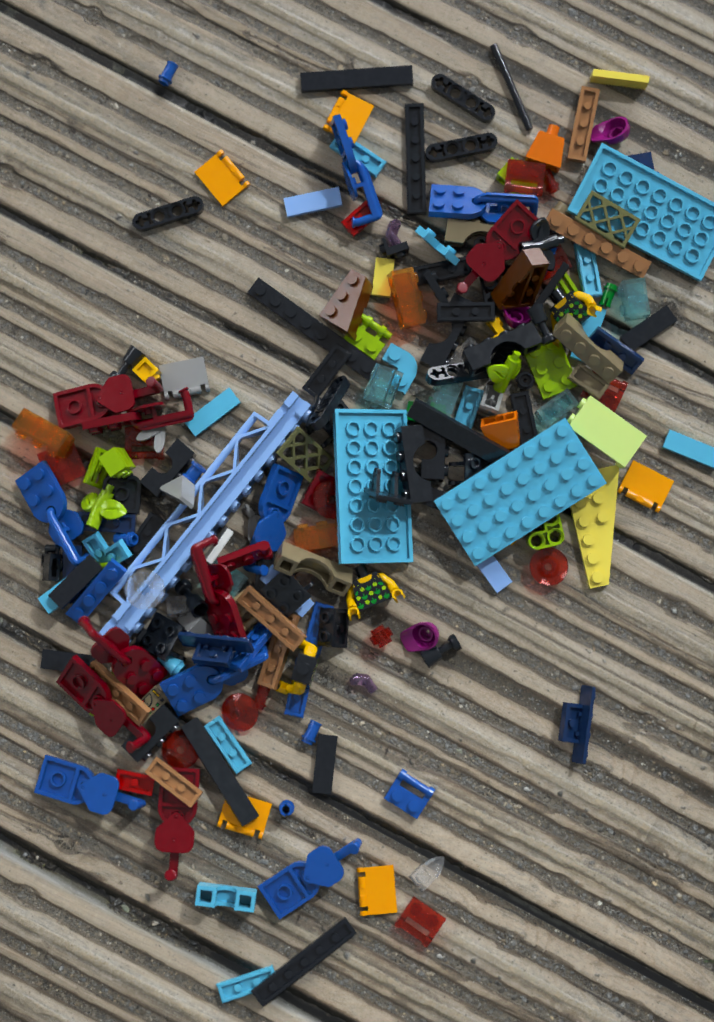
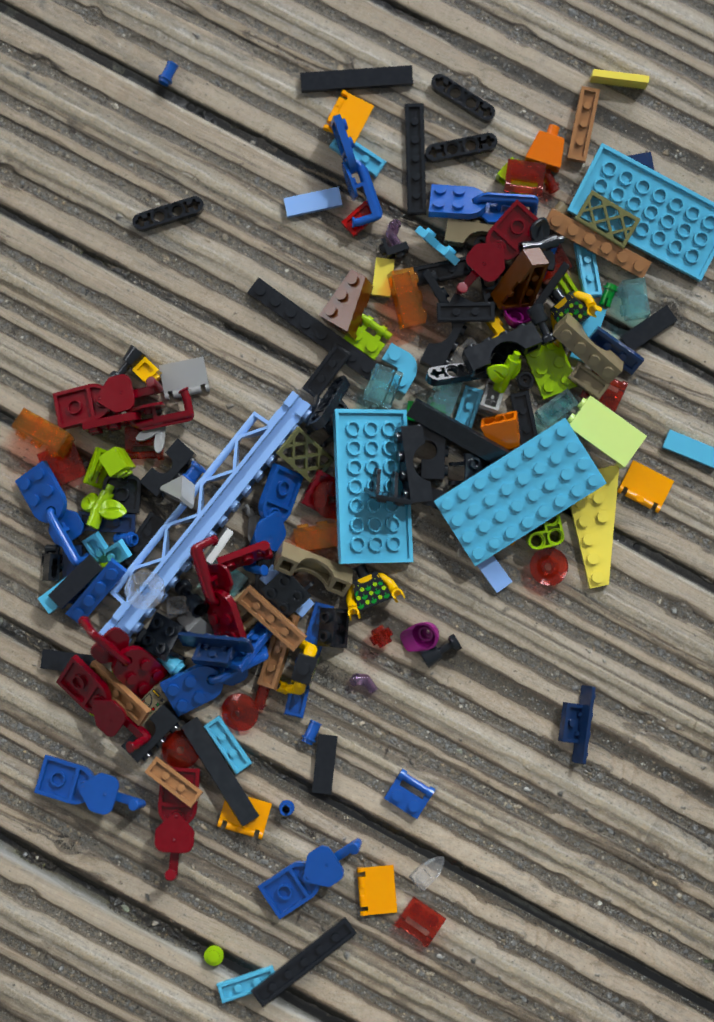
(135, 782): red plate -> none
(213, 412): medium azure tile -> none
(214, 955): none -> lime plate
(222, 178): light orange piece -> none
(225, 895): medium azure arch -> none
(511, 86): black piece -> none
(611, 131): magenta cap -> none

